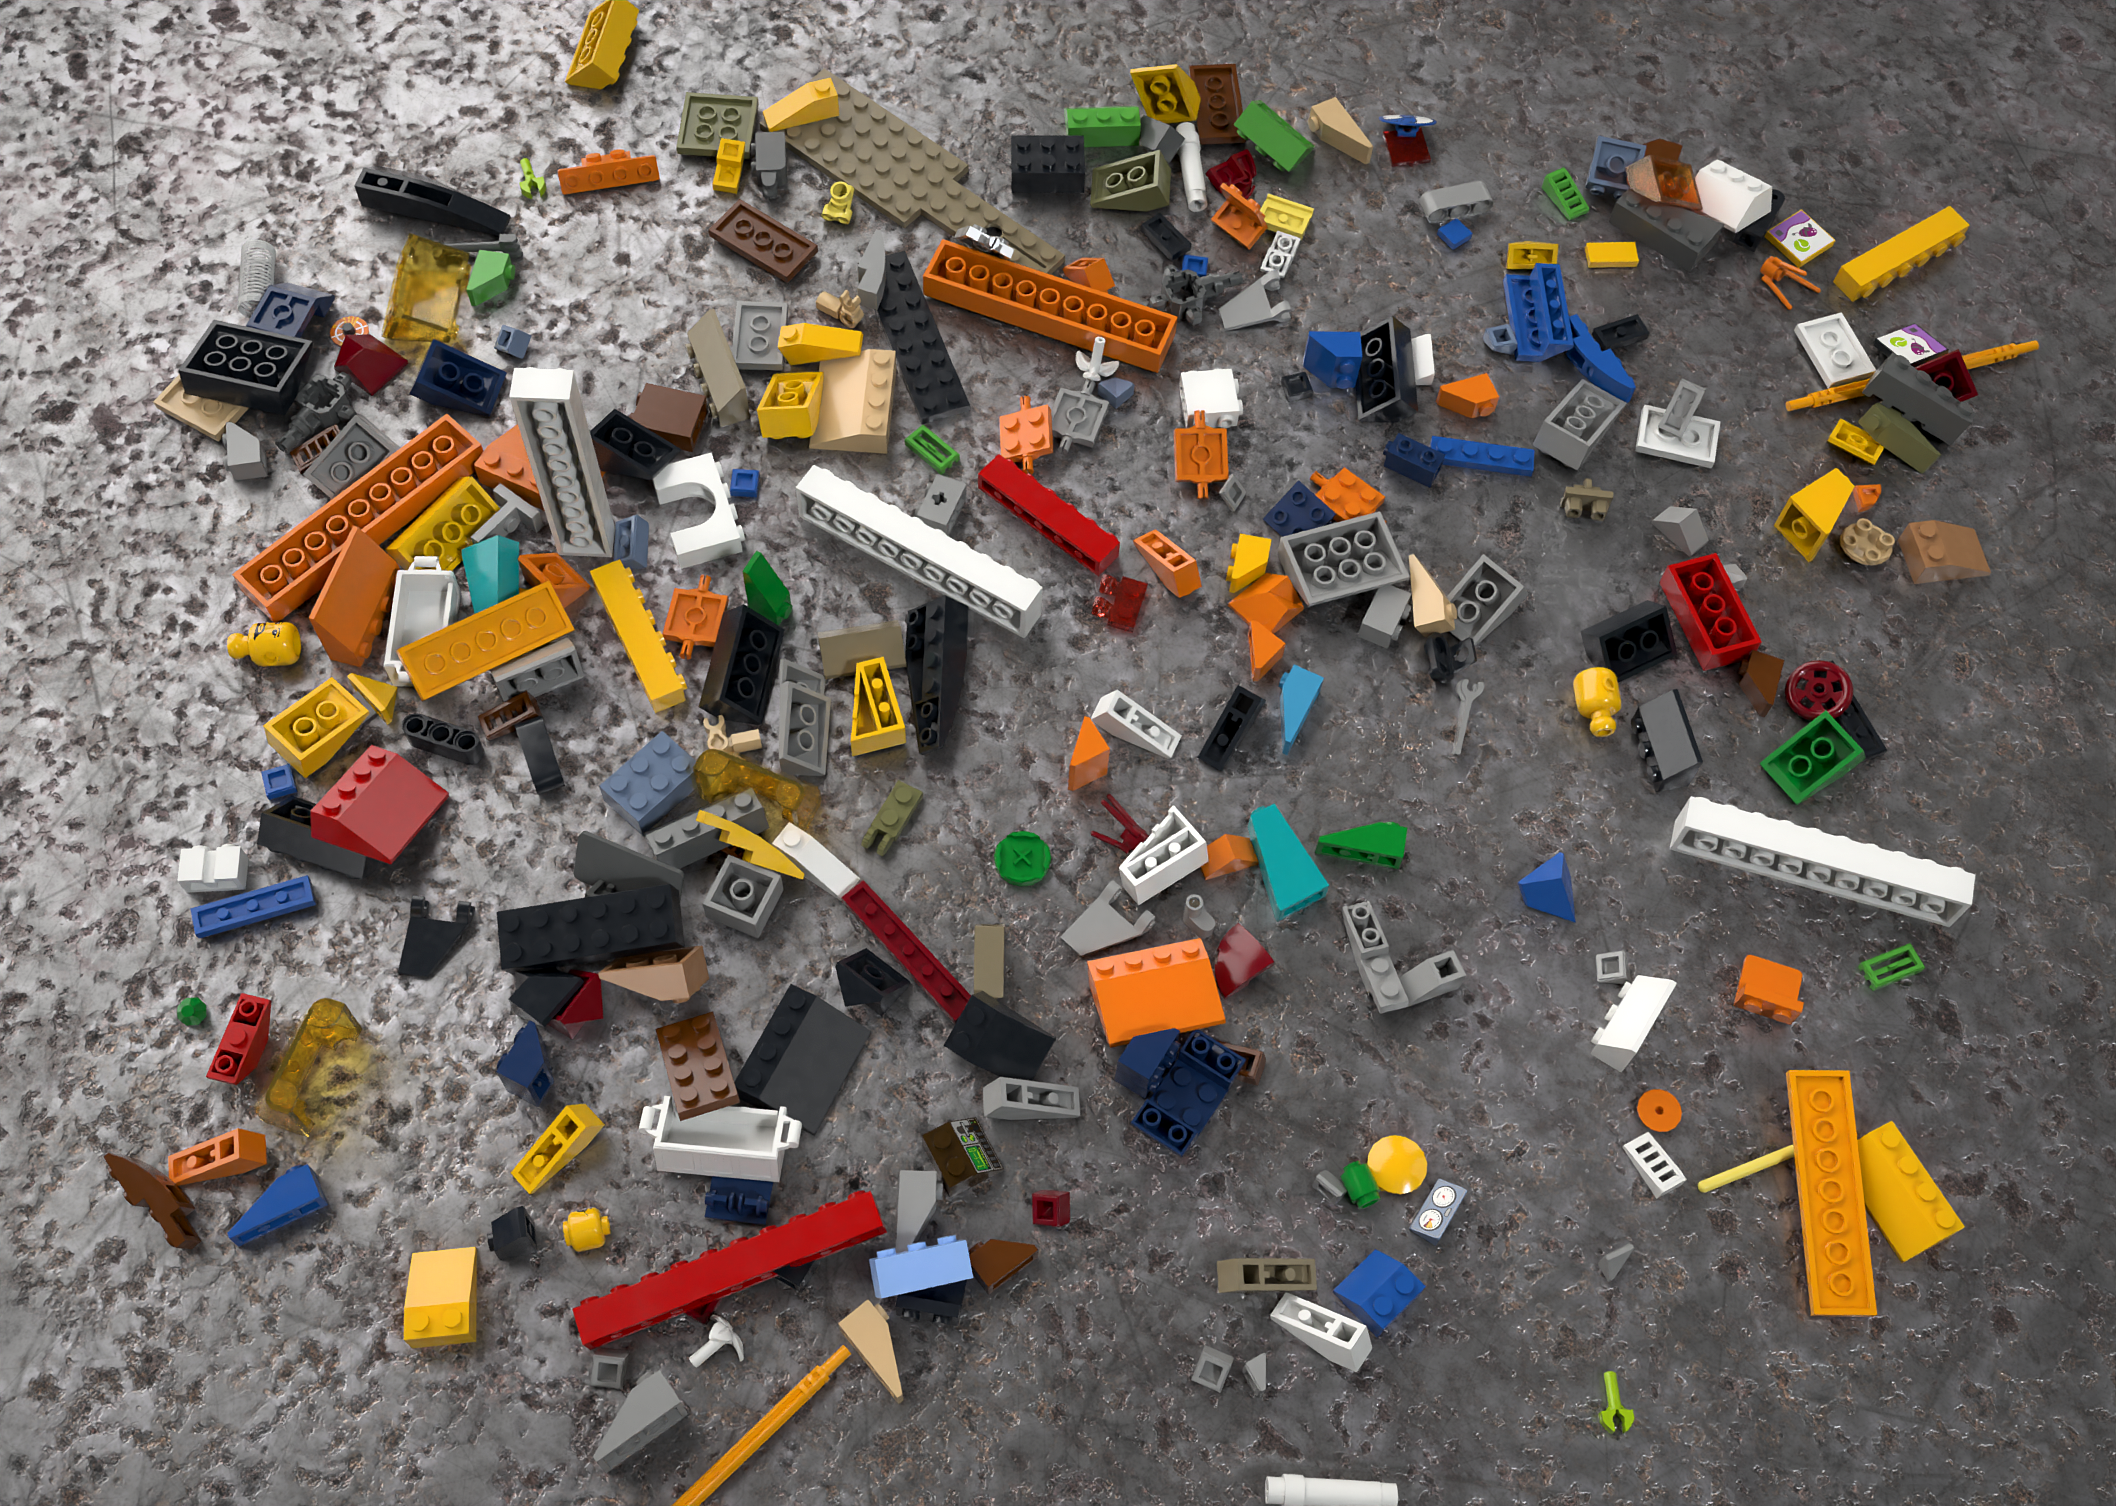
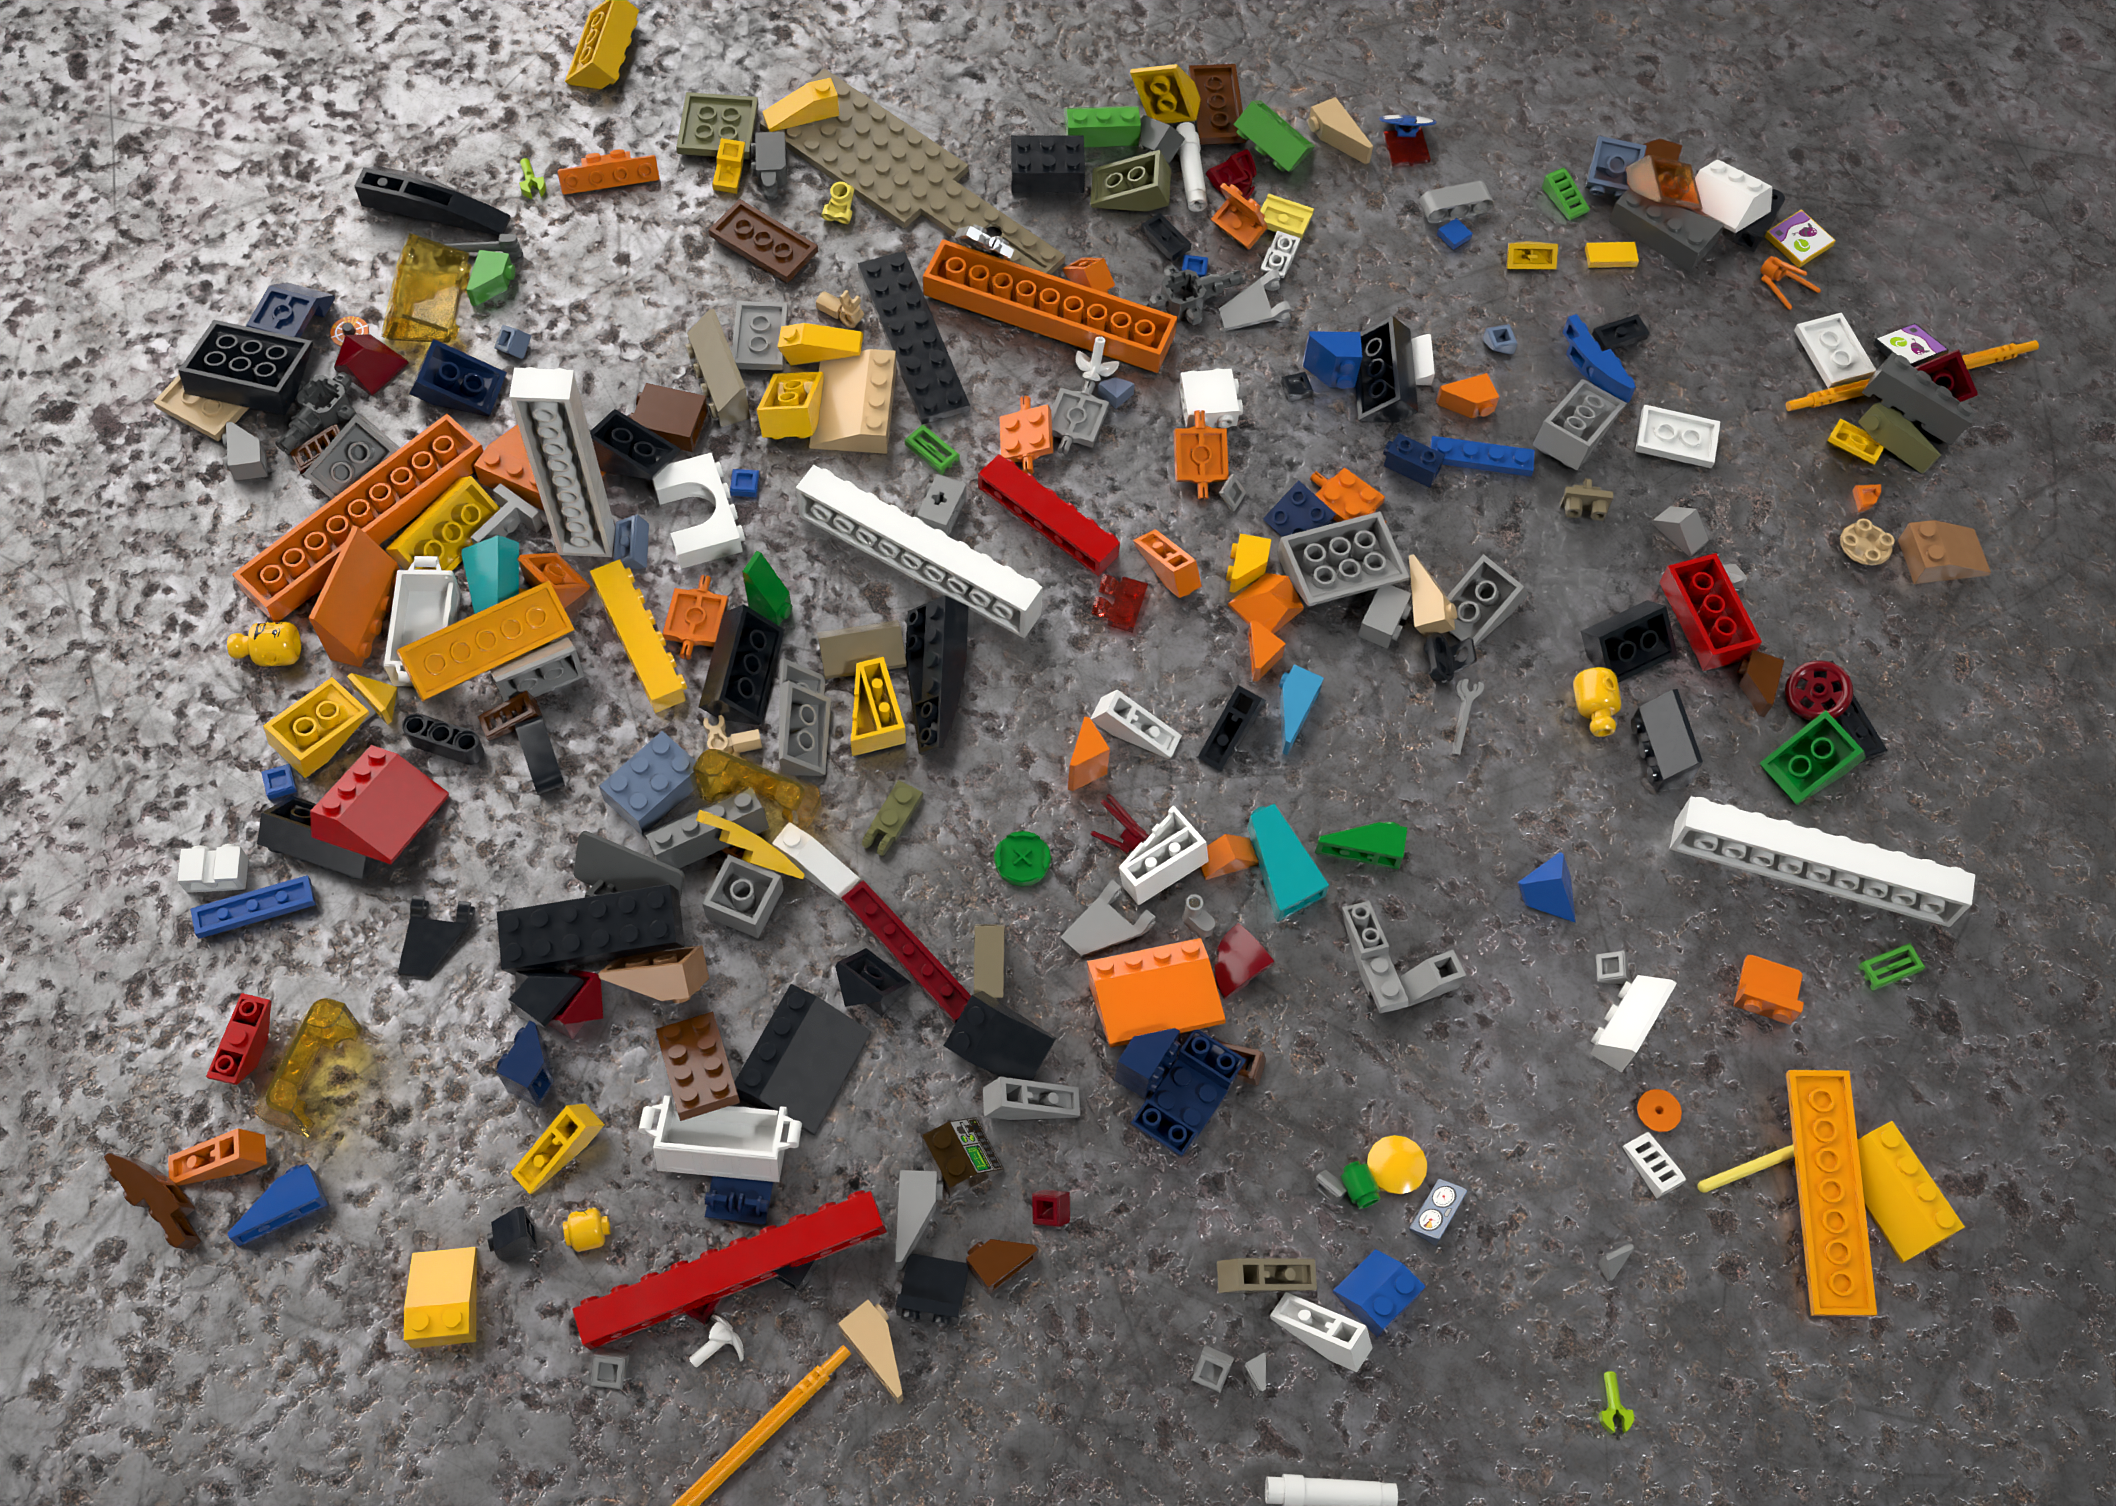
(192, 1011): green rock -> none
(270, 261): white piece -> none
(643, 1417): light grey slope -> none
(872, 272): light grey slope -> none
(920, 1267): light blue brick -> none
(1538, 313): blue slope -> none
(1682, 407): light grey bracket -> none
(1813, 512): yellow slope -> none
(1901, 254): yellow brick -> none

